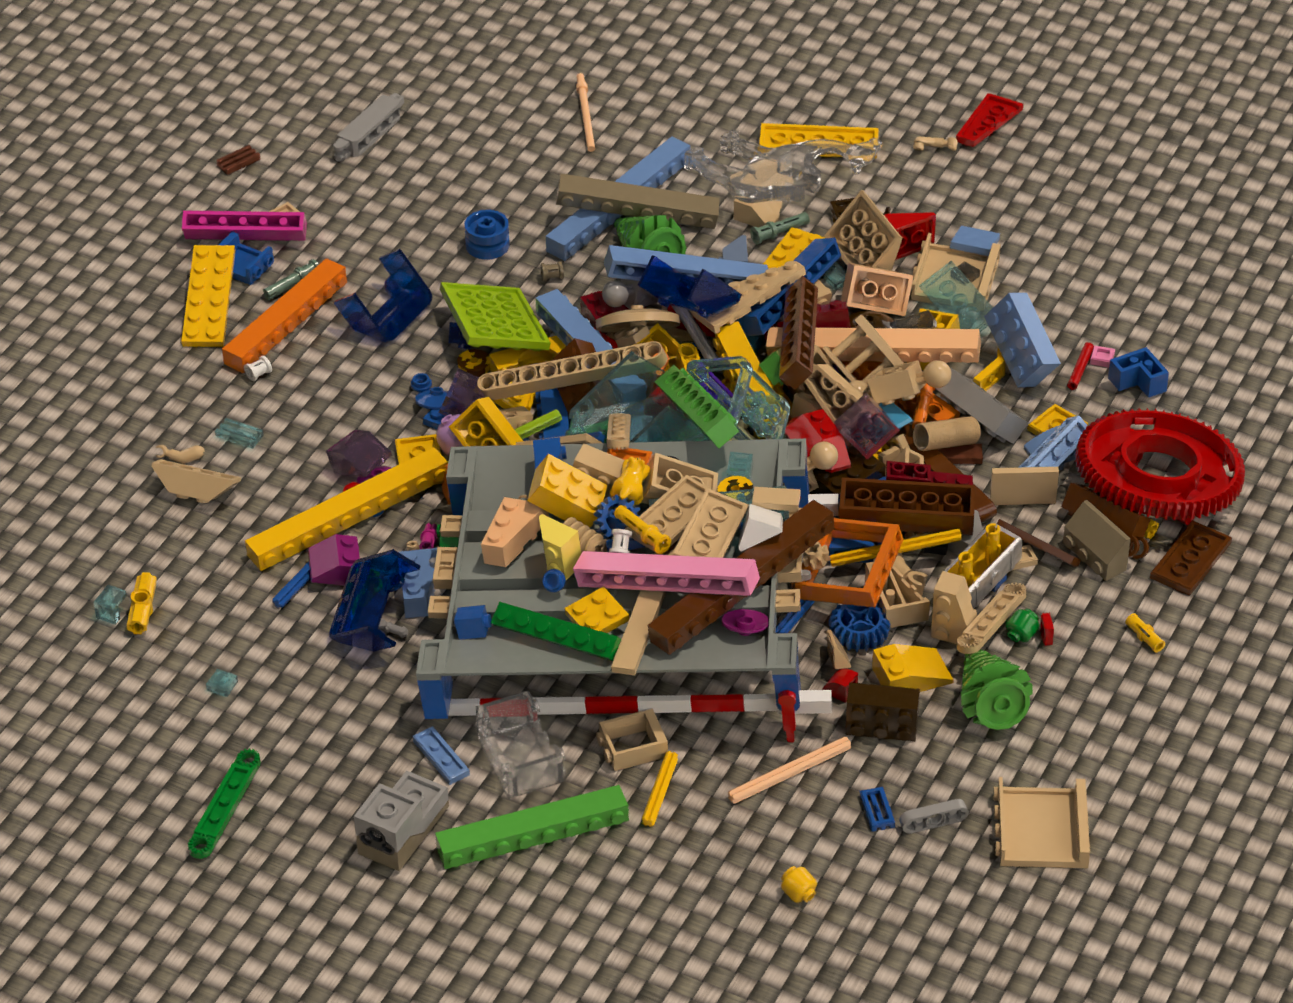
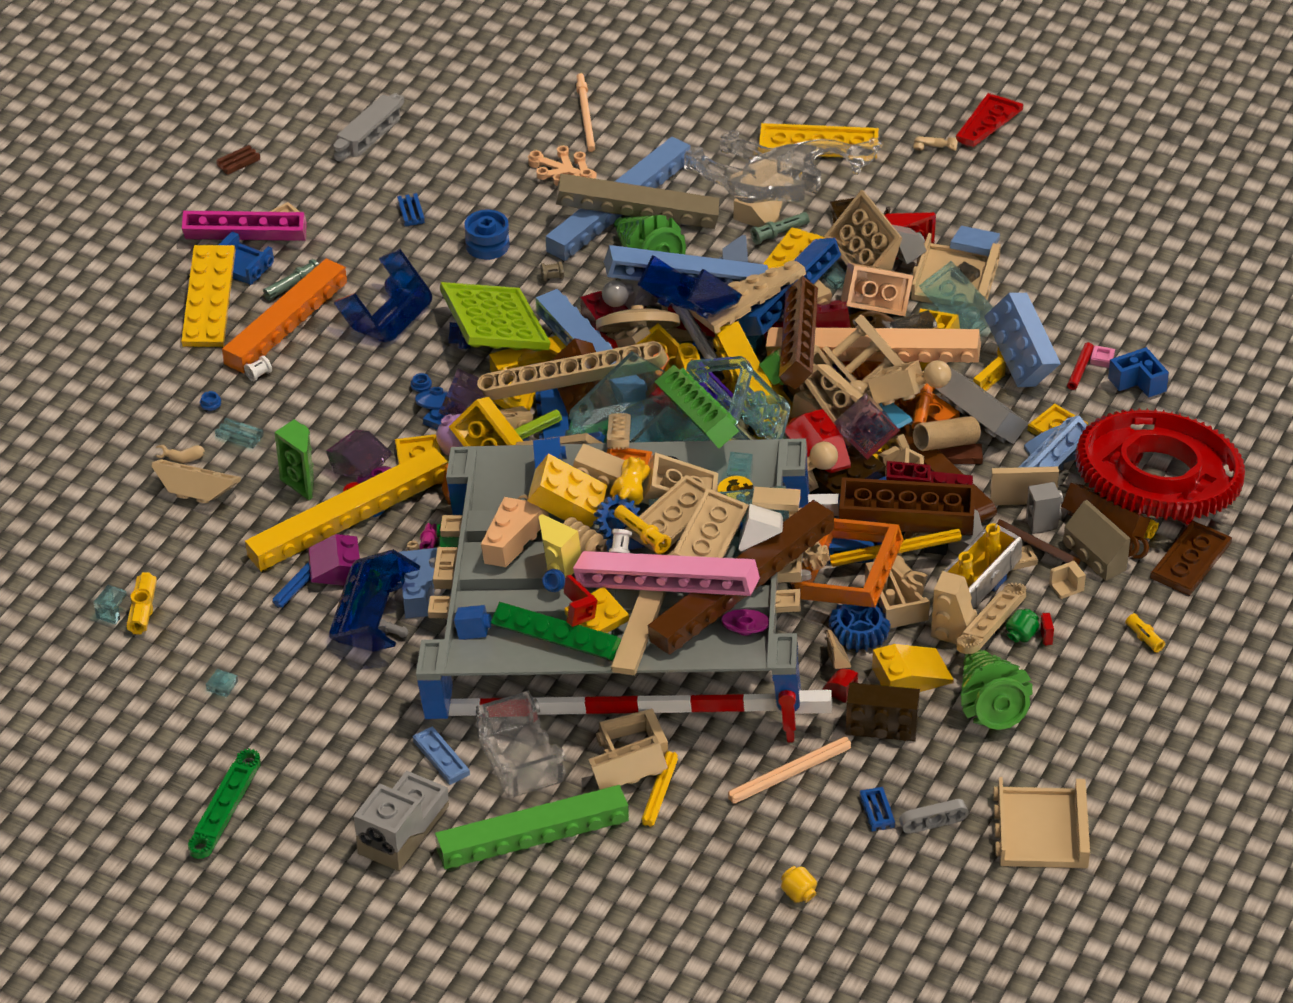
(210, 401): none -> blue plate
(295, 457): none -> bright green slope
(409, 200): none -> blue tile
(474, 362): reddish brown piece -> none
(537, 160): none -> light nougat plant
(583, 602): none -> red bracket
(629, 763): none -> tan brick
(792, 618): blue axle -> none
(911, 244): none -> light grey slope
(1043, 507): none -> light grey brick
(1067, 580): none -> tan panel

